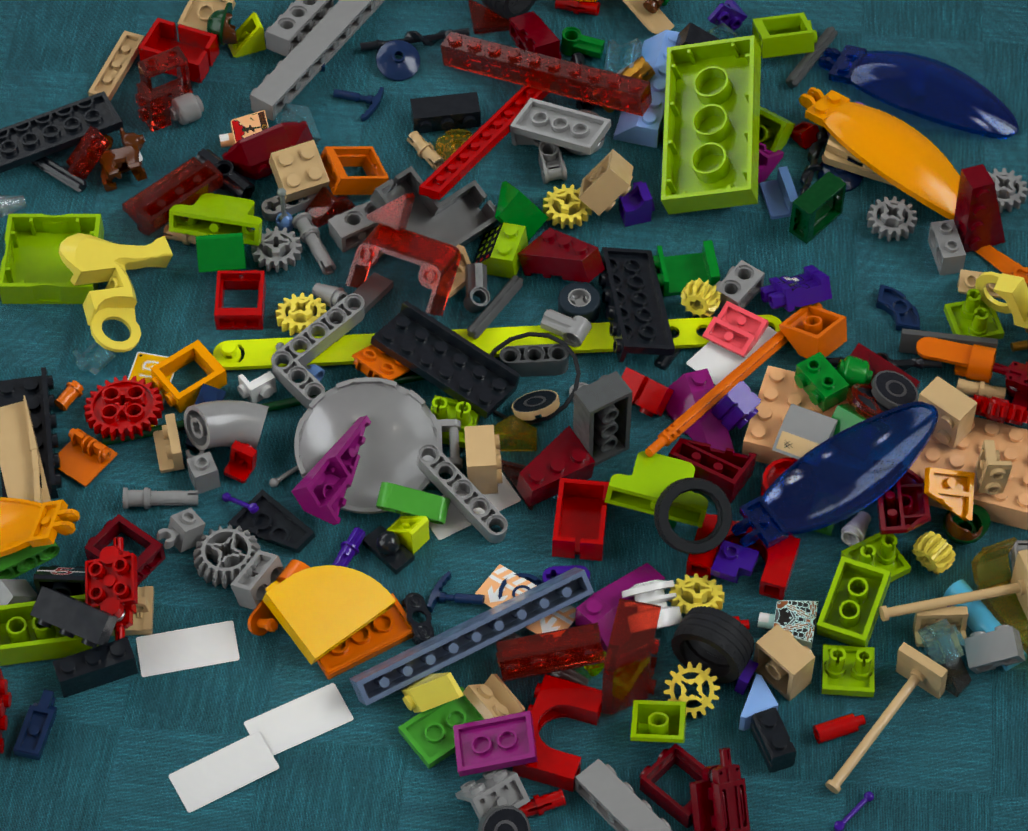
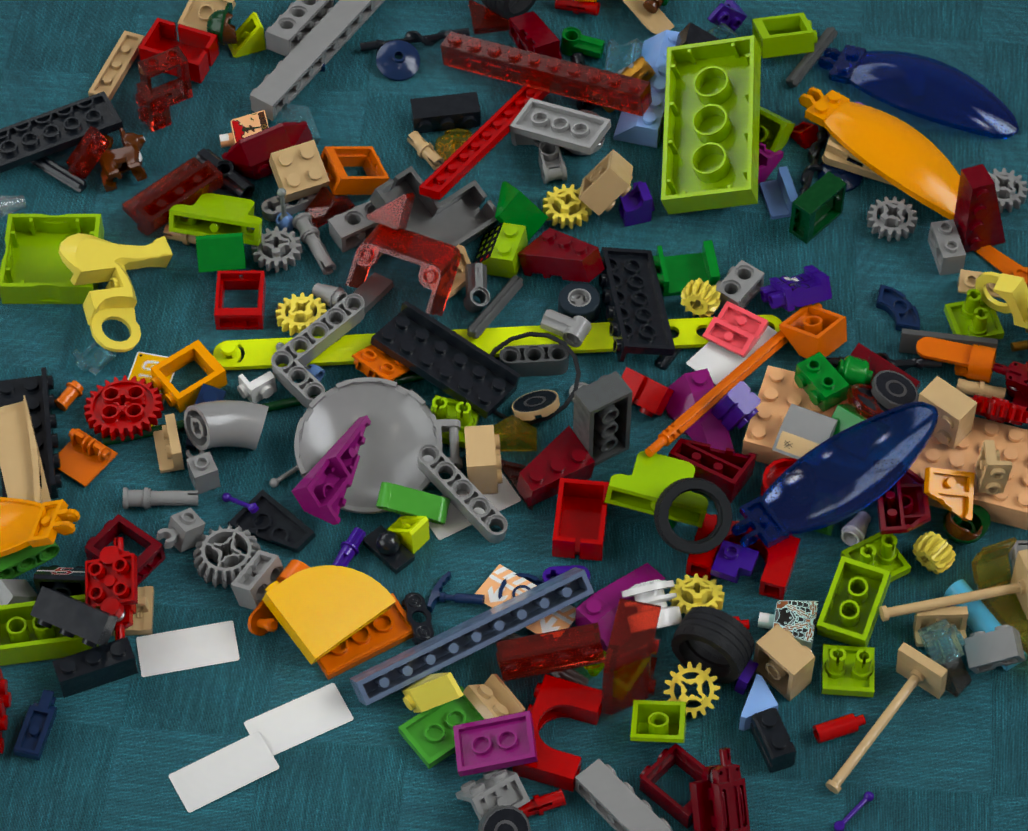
(186, 108): light grey head -> none
(241, 462): red bracket -> none
(353, 96): dark blue piece -> none

